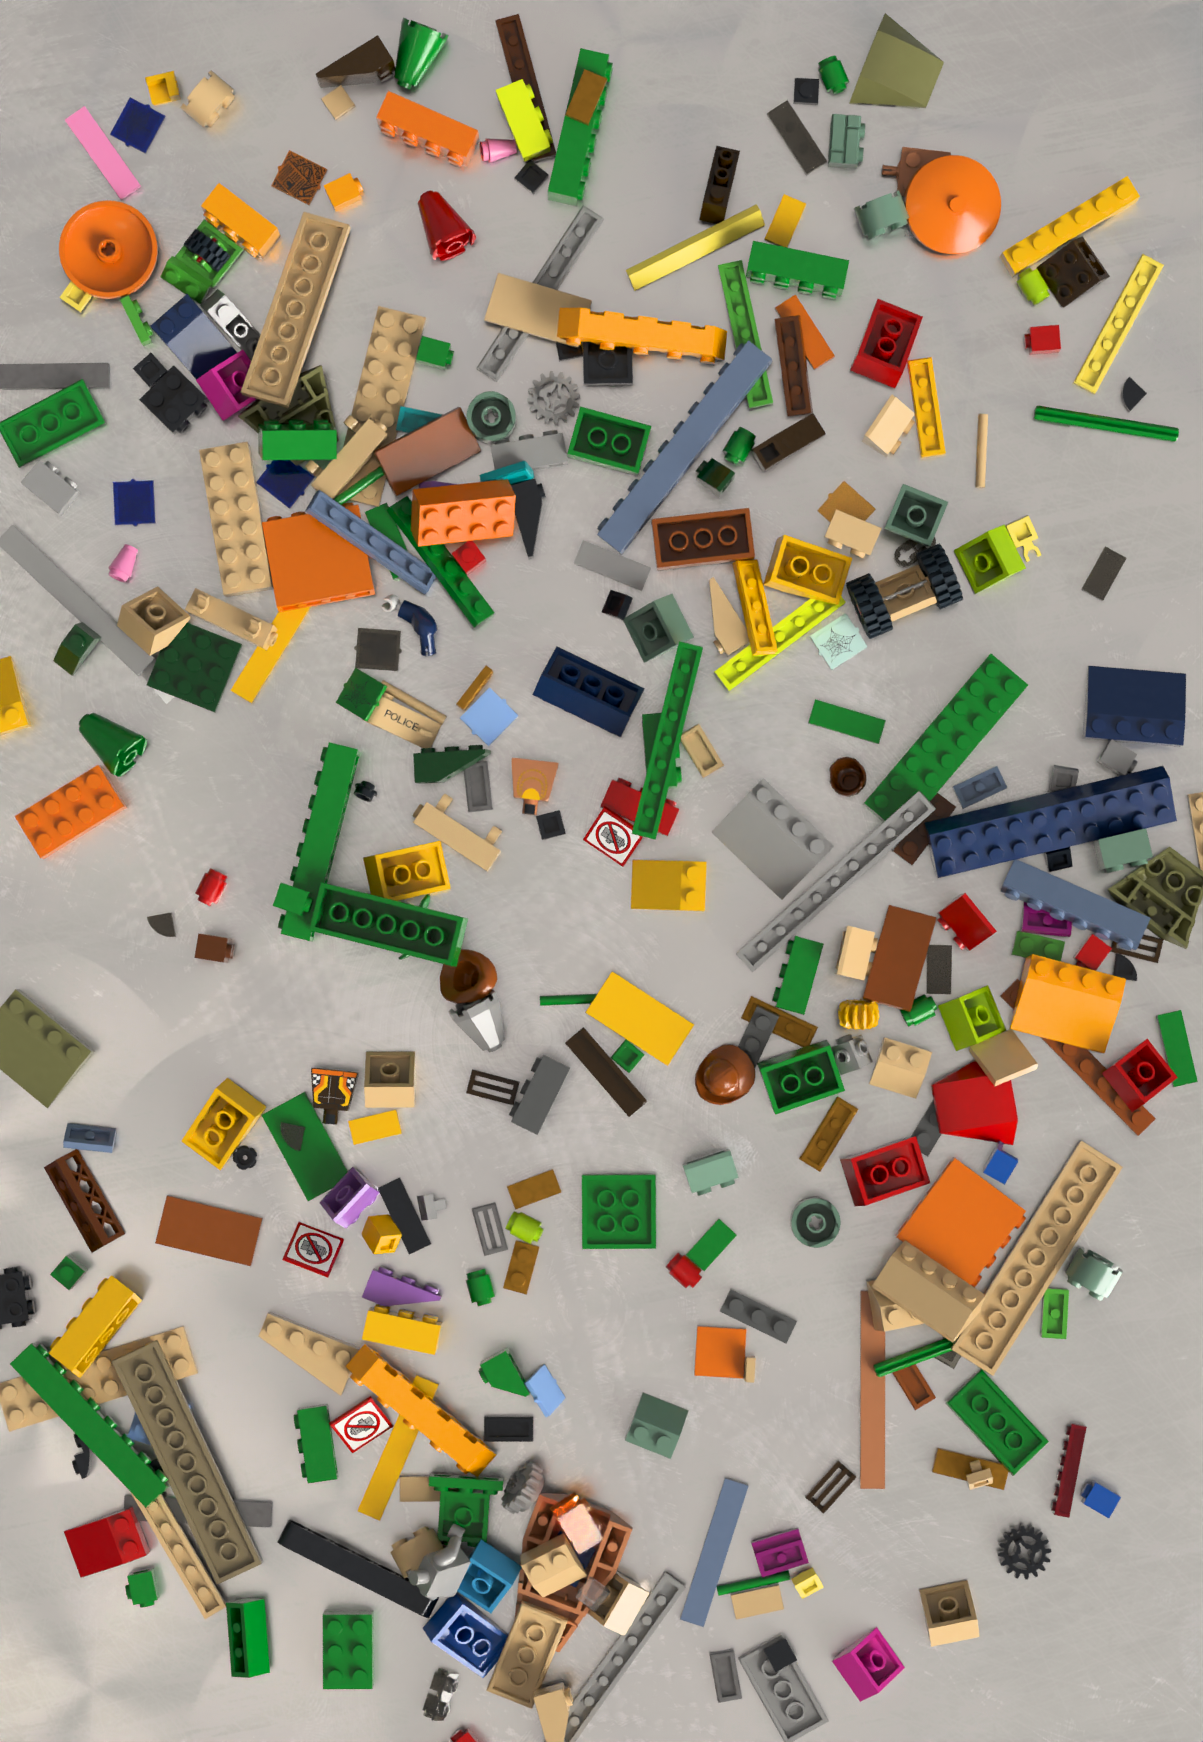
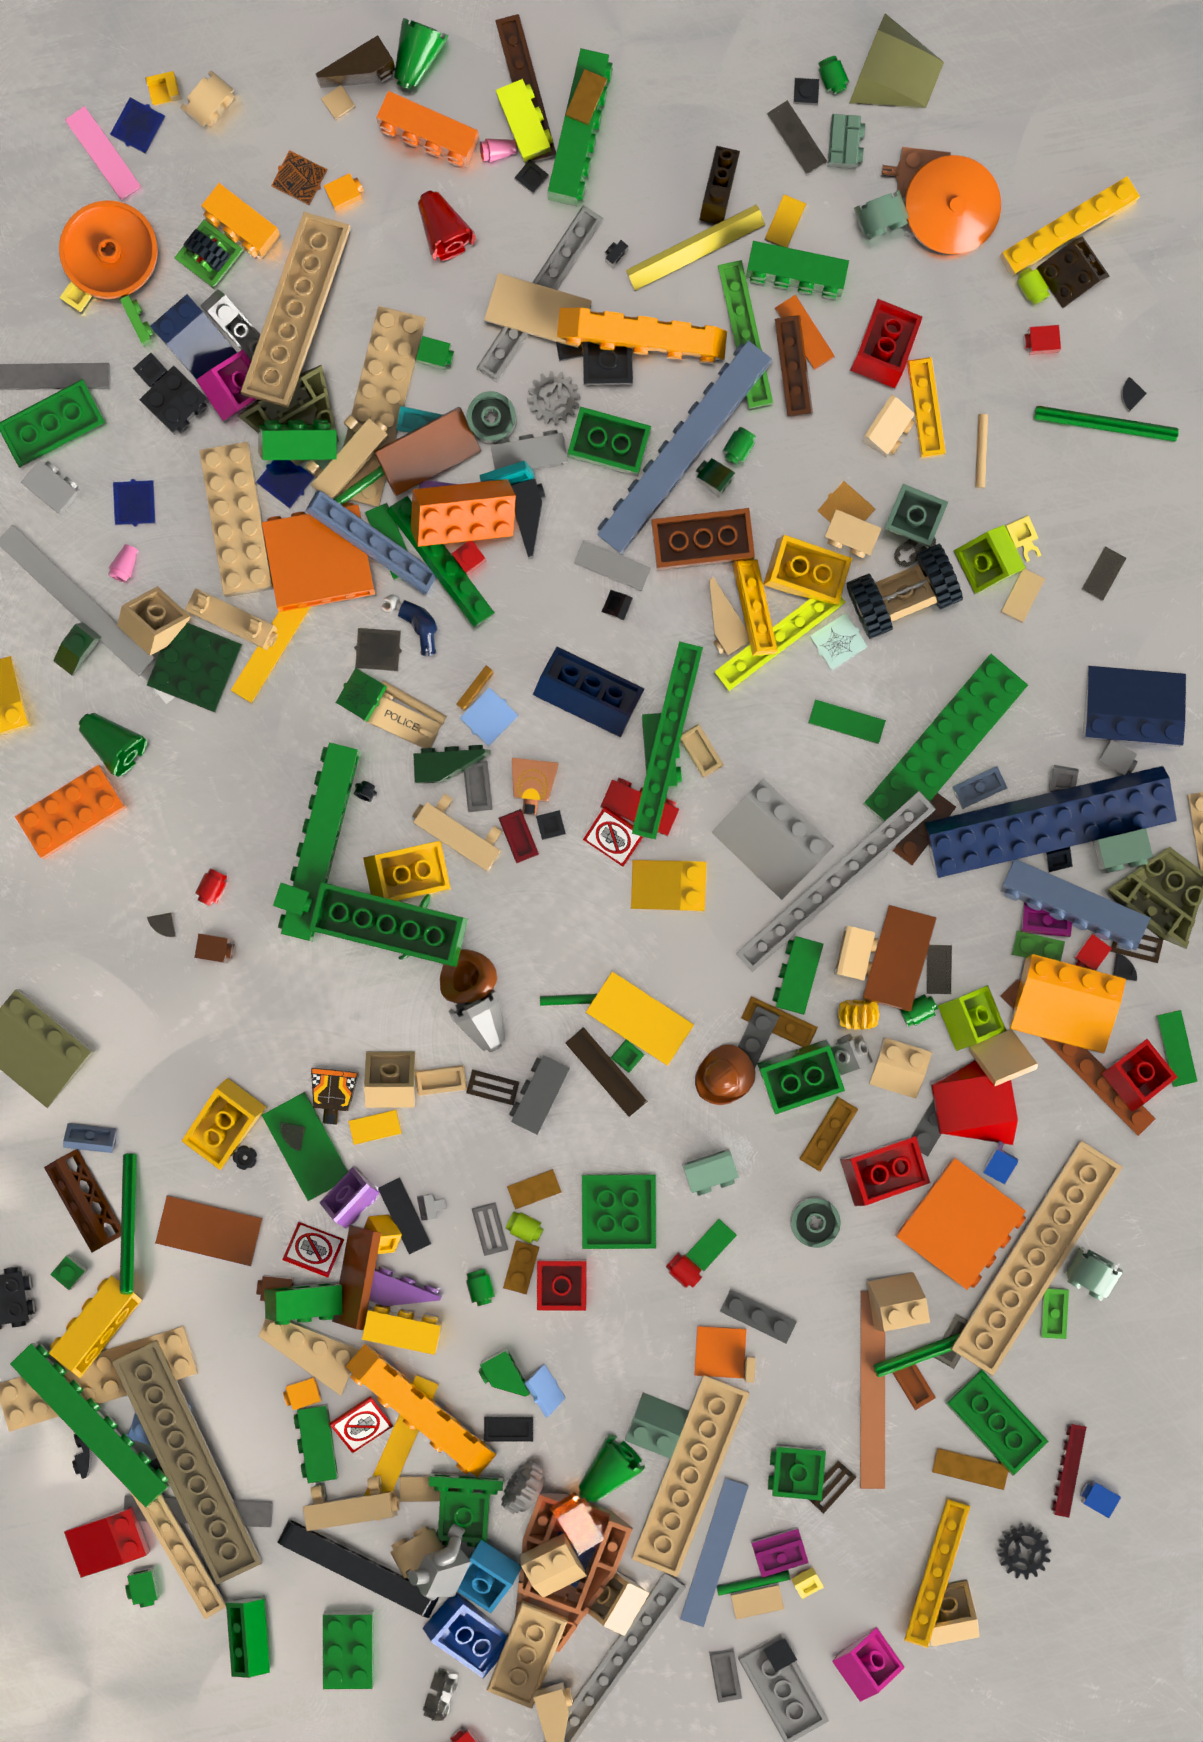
(127, 1224): none -> green axle
(186, 279): bright green plate -> none
(271, 1281): none -> dark orange brick
(302, 1393): none -> light orange brick
(303, 1303): none -> green brick
(350, 1510): none -> tan brick
(357, 1275): none -> dark orange tile
(441, 1080): none -> tan tile
(518, 836): none -> dark red tile
(561, 1284): none -> red brick
(592, 1594): clear tile -> none
(610, 1469): none -> green cone
(615, 253): none -> black plate
(658, 627): sand green slope -> none
(690, 1476): none -> tan plate
(787, 442): dark brown slope -> none
(797, 1472): none -> green plate
(847, 776): reddish brown hair -> none
(929, 1291): tan slope -> none
(937, 1573): none -> yellow tile
(965, 922): red slope -> none
(978, 1477): tan tile -> none
(1023, 595): none -> tan tile
(1118, 324): light yellow tile -> none

